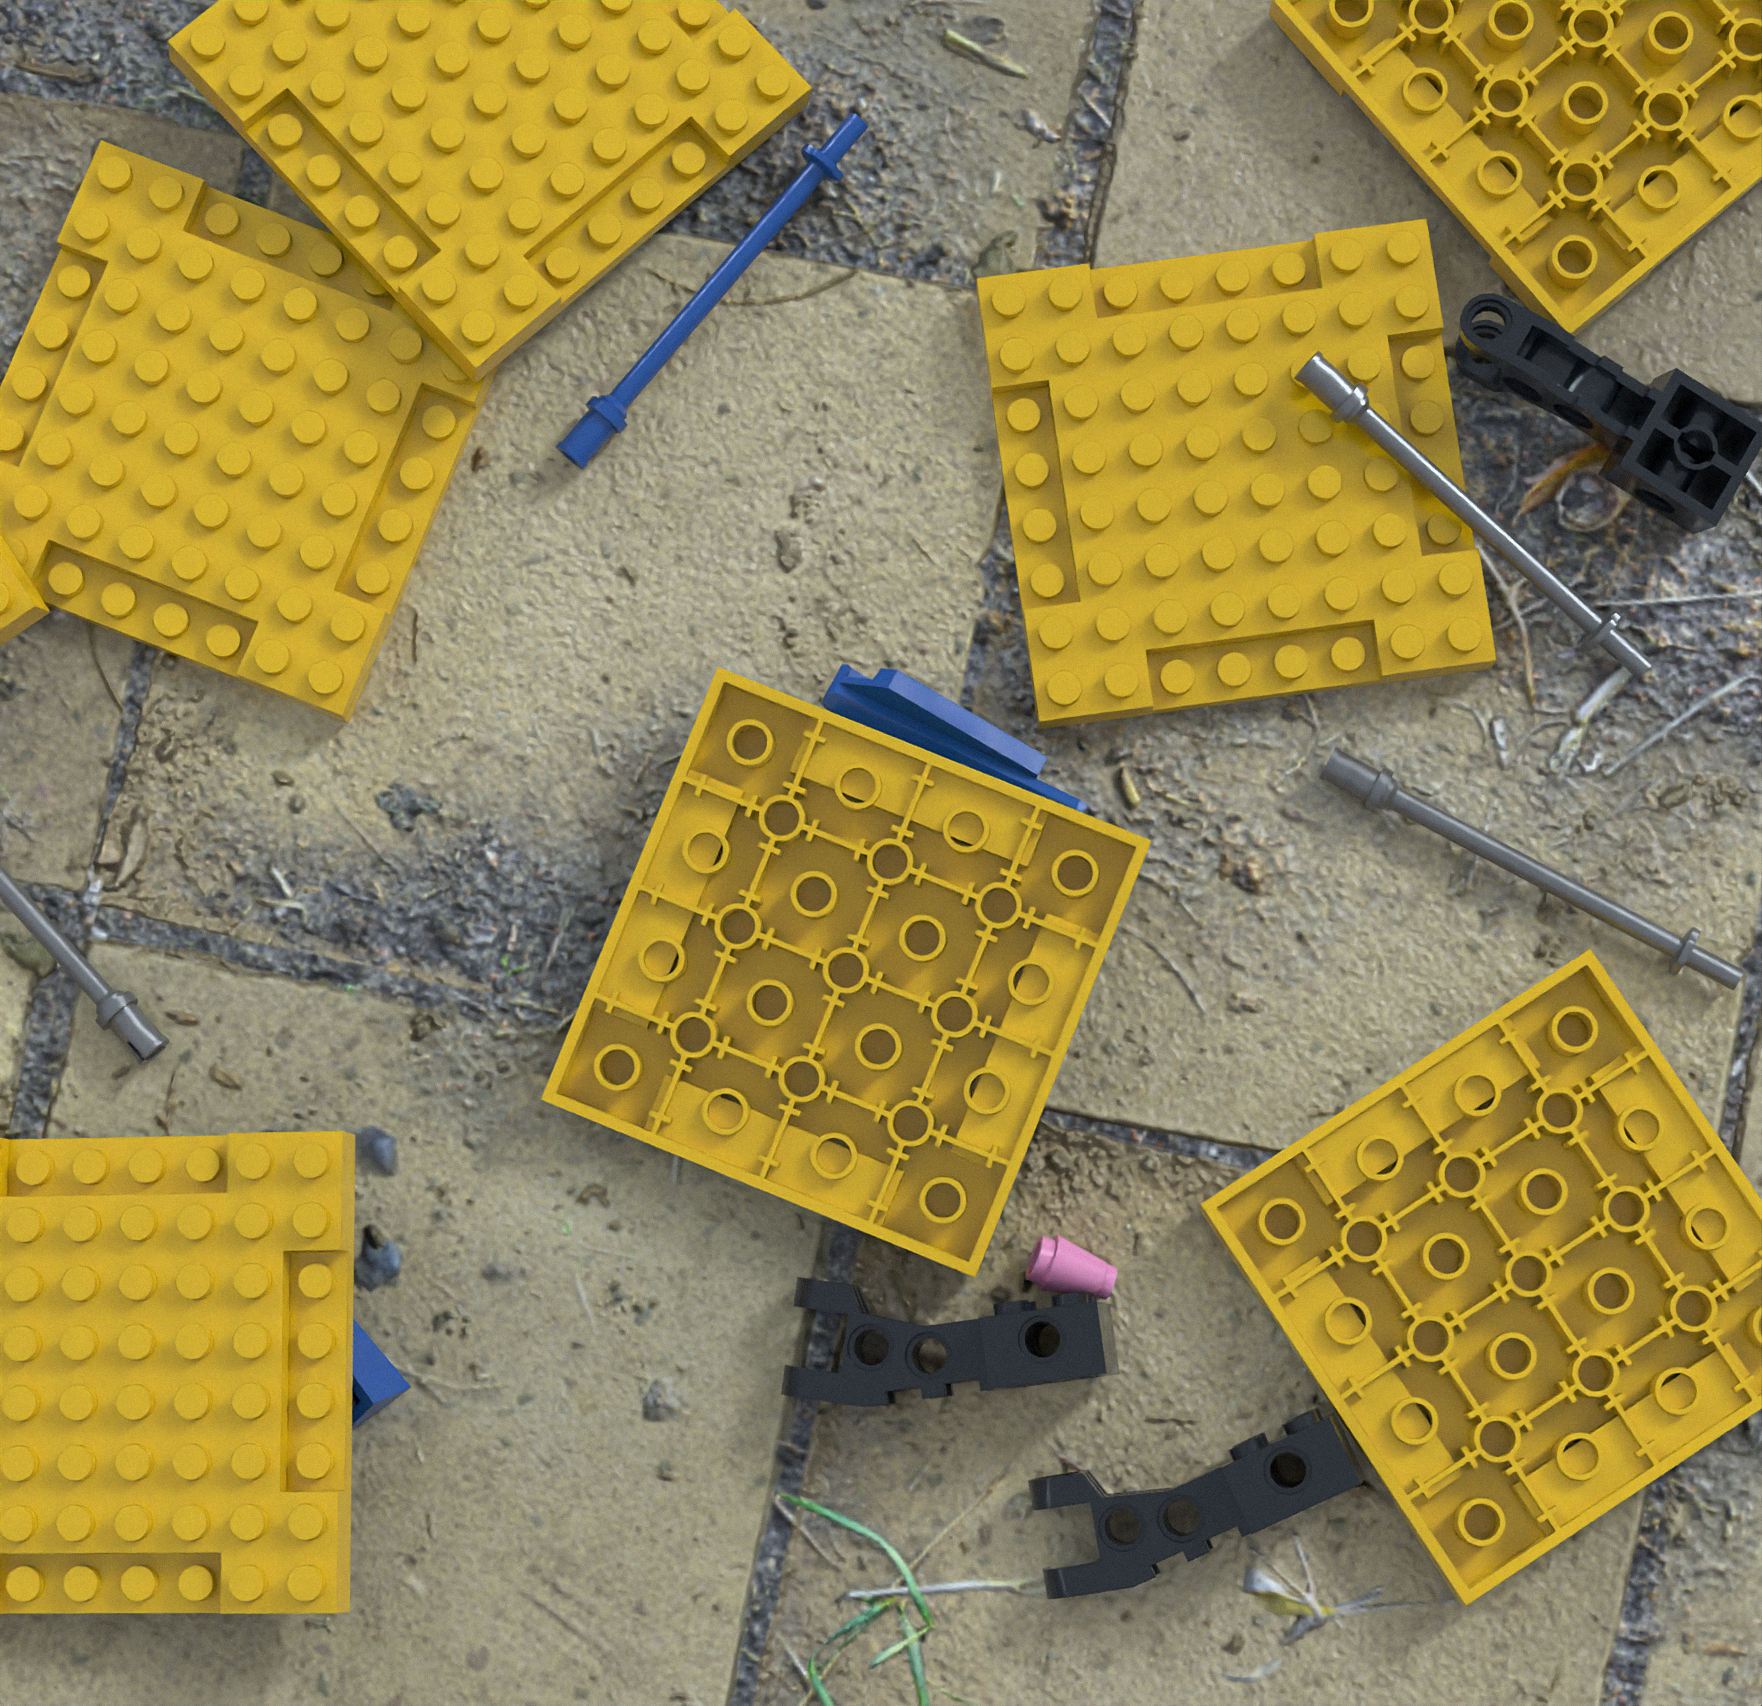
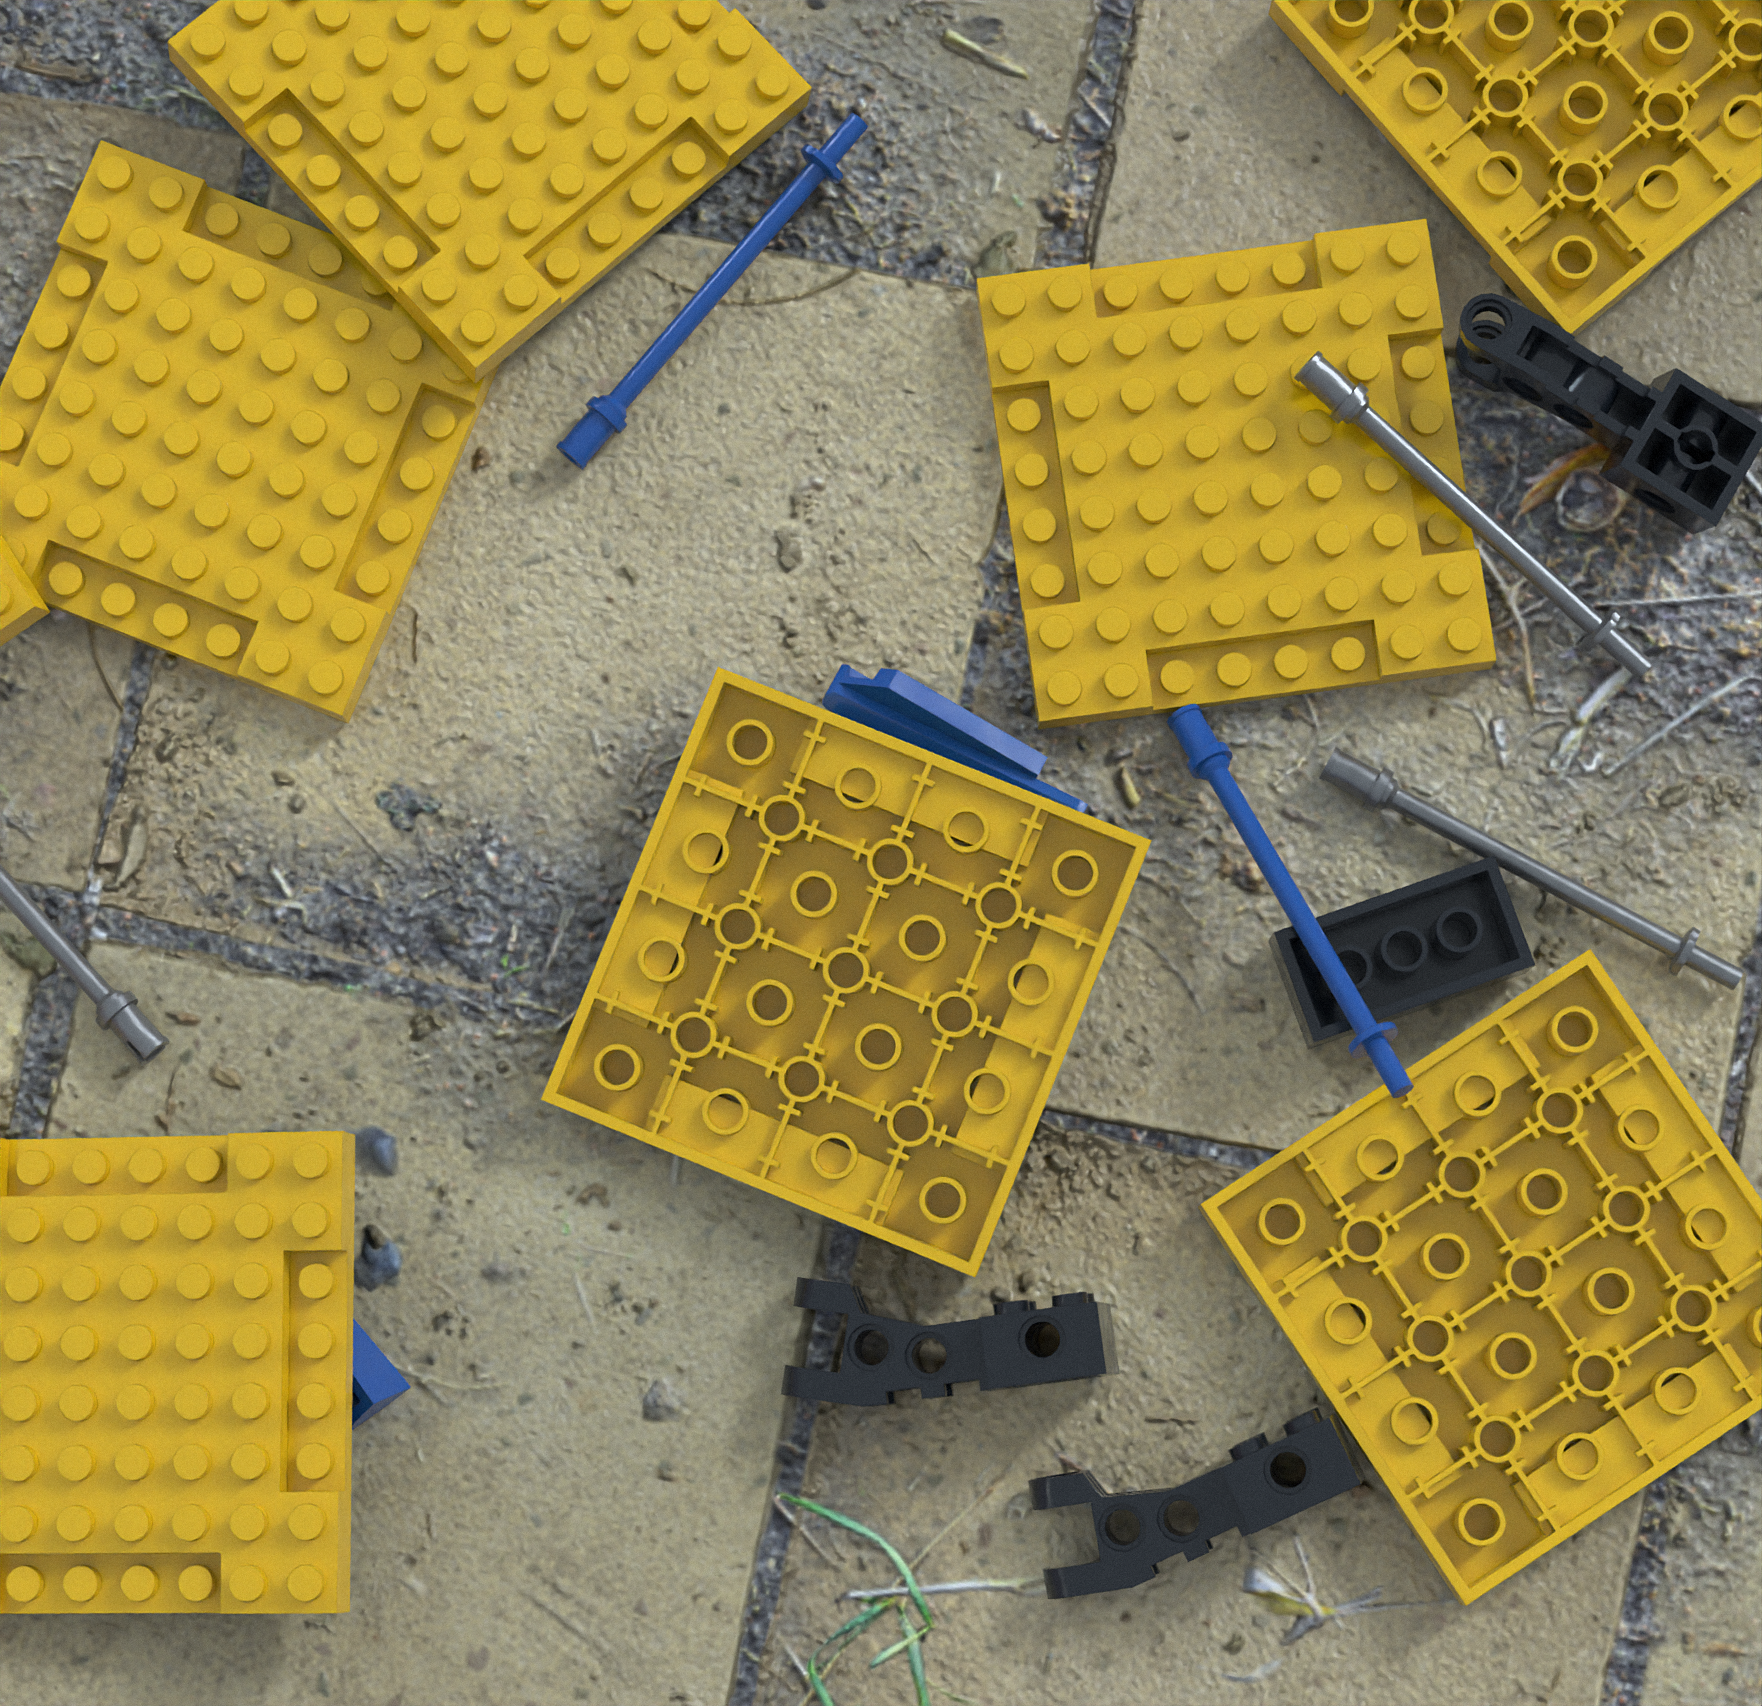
(1067, 1268): bright pink cone -> none
(1210, 762): none -> blue bar
(1408, 949): none -> black brick

